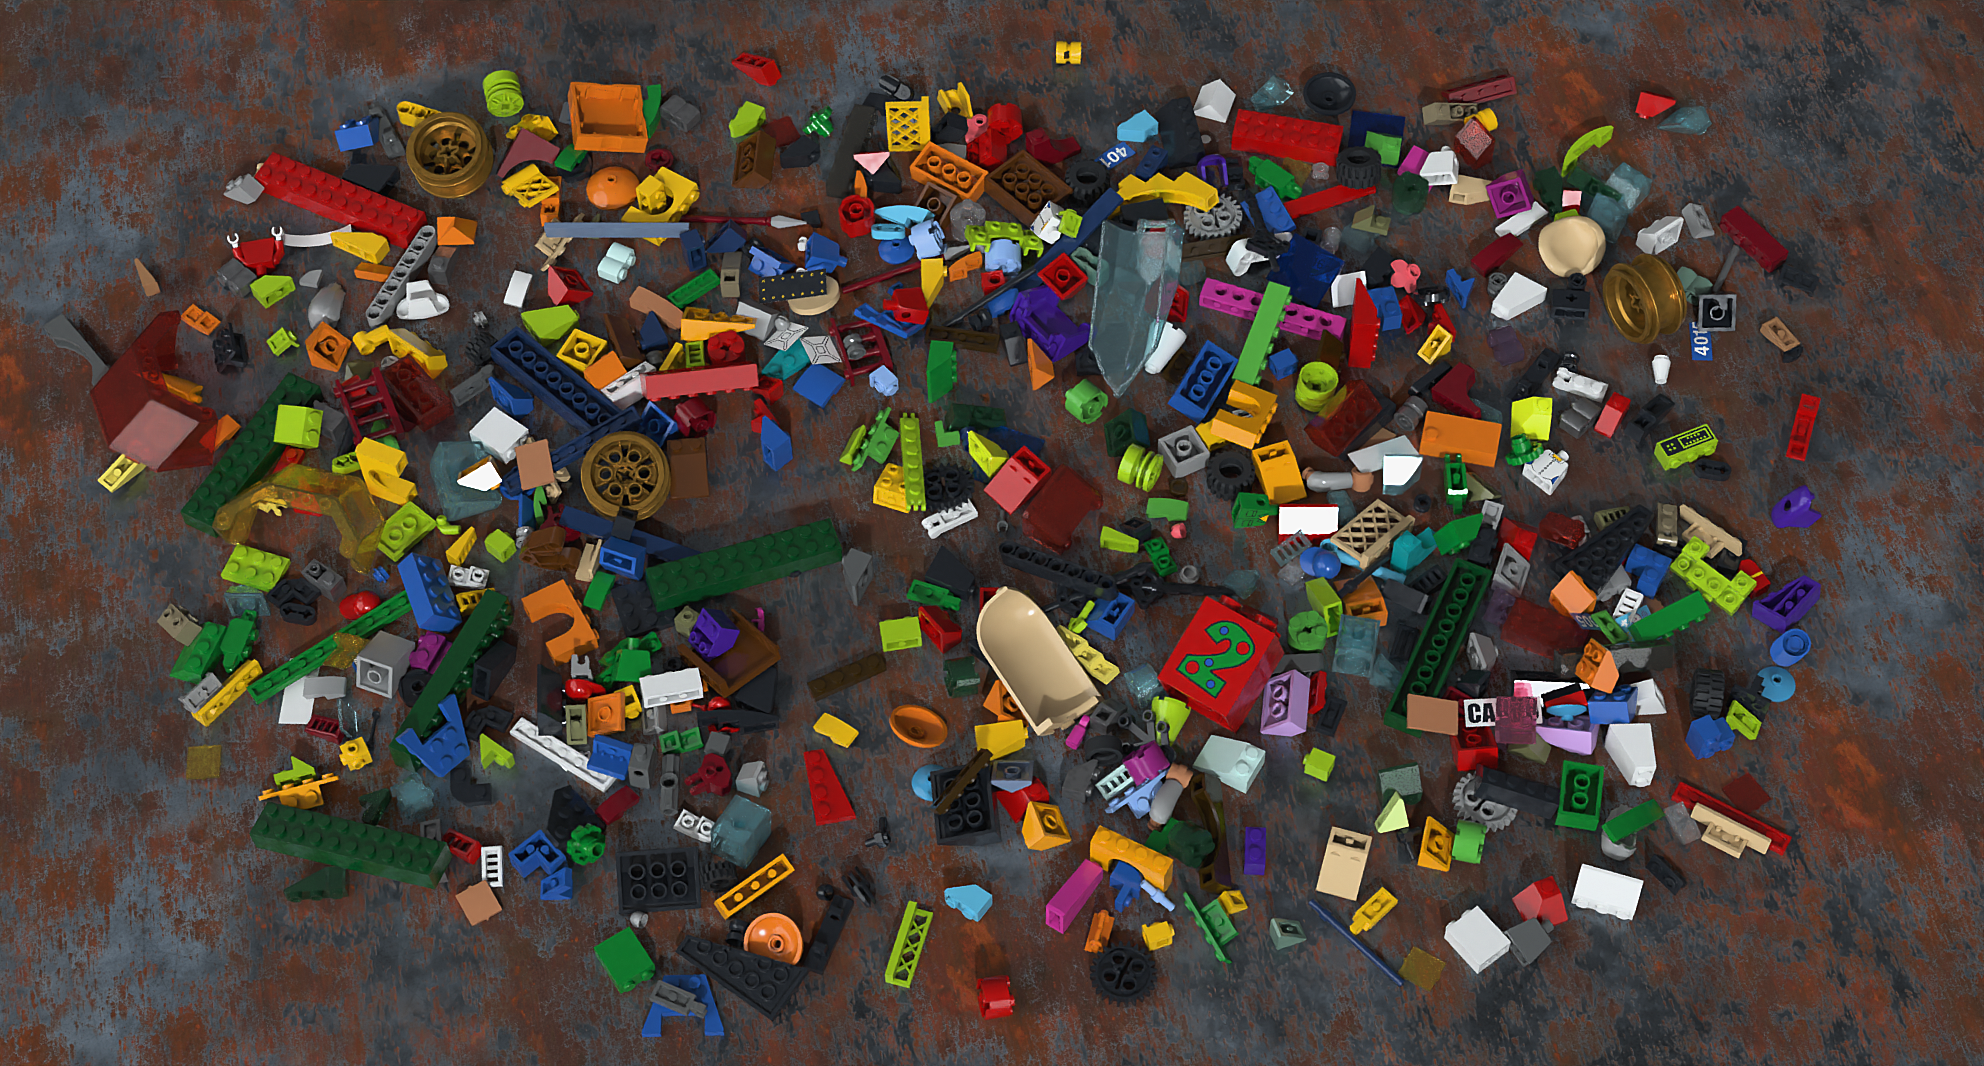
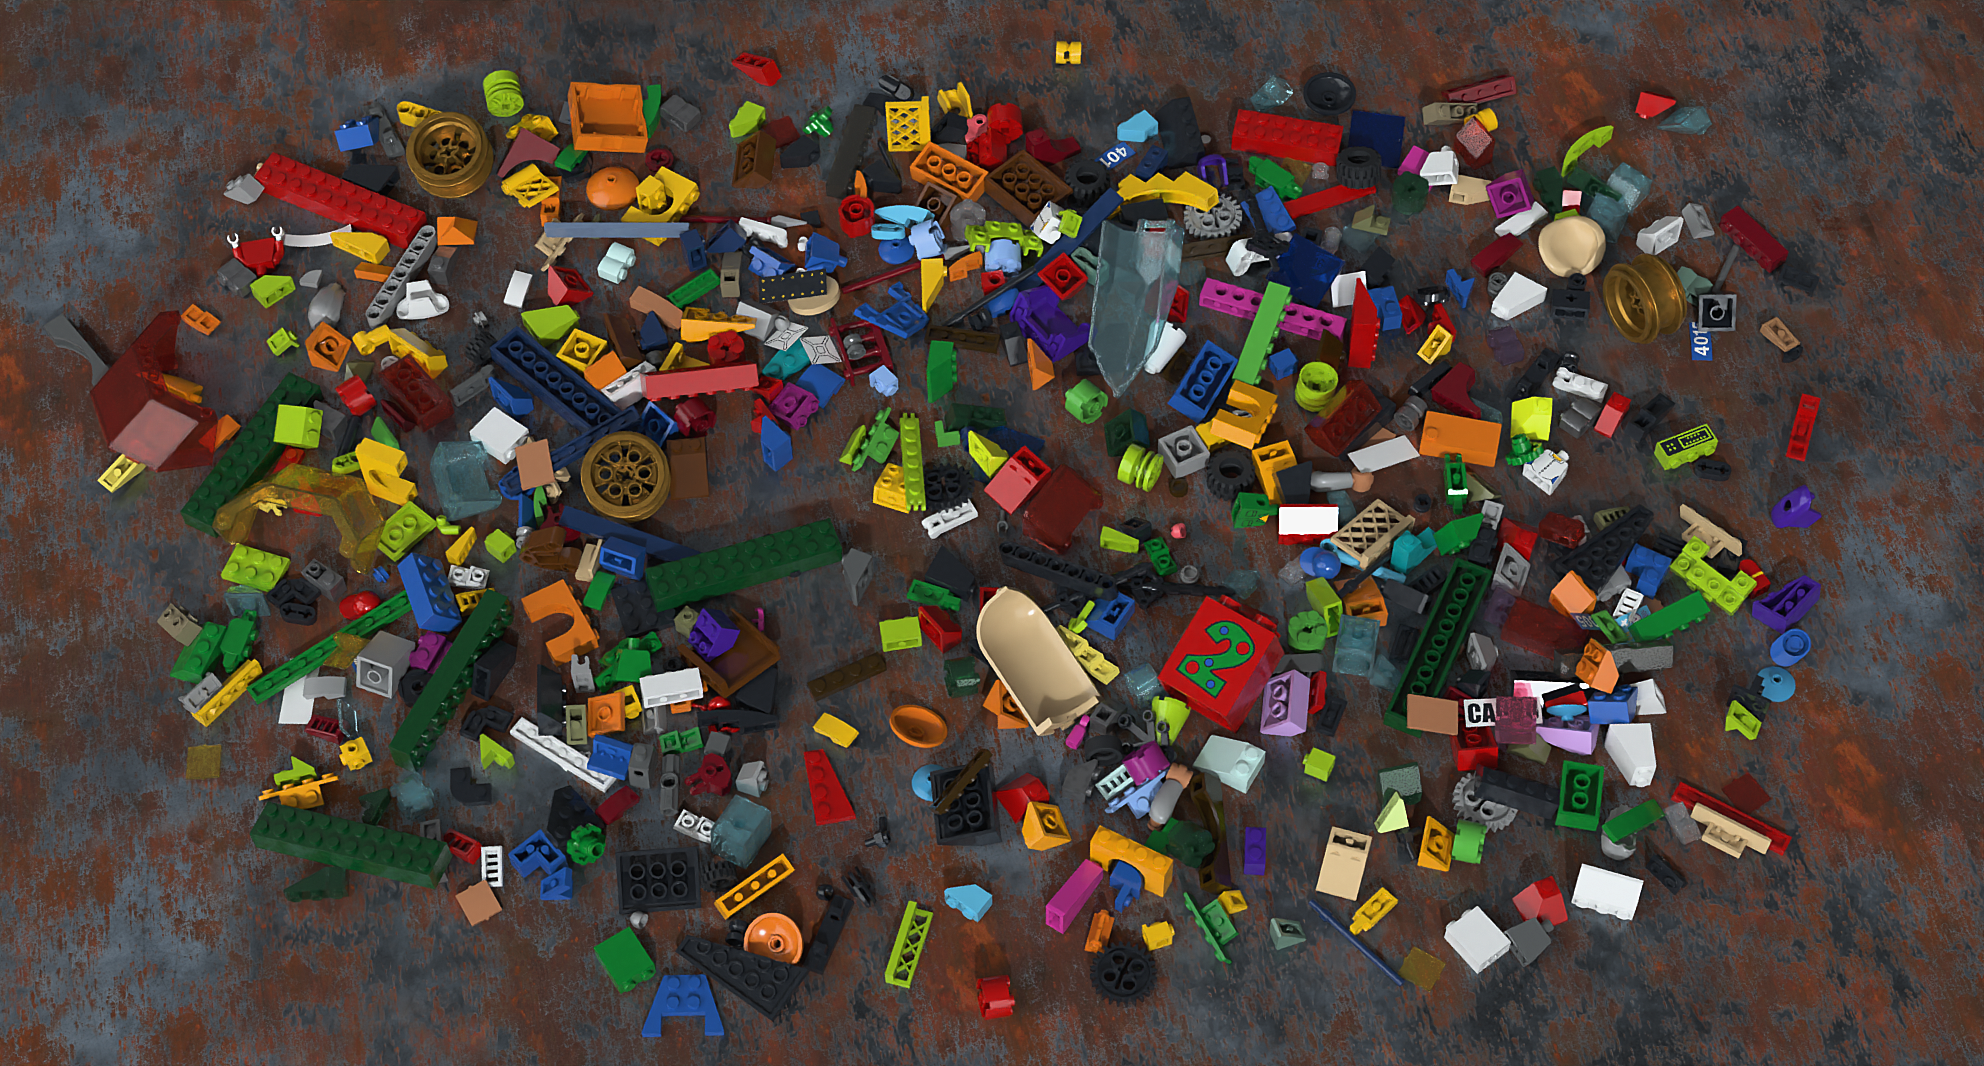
(148, 282): medium nougat slope -> none
(229, 349): black bracket -> none
(376, 715): black hinge -> none
(382, 396): dark red fence -> none
(444, 747): blue wing -> none
(481, 475): slope -> none
(582, 689): red cap -> none
(624, 523): black brick -> none
(677, 999): dark grey plate -> none
(695, 358): lime slope -> none
(764, 232): none -> white plate
(794, 406): none -> magenta plate
(872, 160): slope -> none
(908, 305): red torso -> none
(1001, 738): yellow slope -> none
(1012, 774): sand blue slope -> none
(1157, 895): light blue bar -> none
(1170, 508): bright green slope -> none
(1214, 101): white slope -> none
(1294, 483): none -> black slope
(1302, 536): clear light blue slope -> none
(1386, 145): bright green slope -> none
(1400, 472): clear light blue slope -> none
(1405, 275): coral plate -> none
(1661, 368): white cone -> none
(1666, 524): dark tan plate -> none
(1706, 693): black tyre -> none
(1709, 736): blue brick -> none

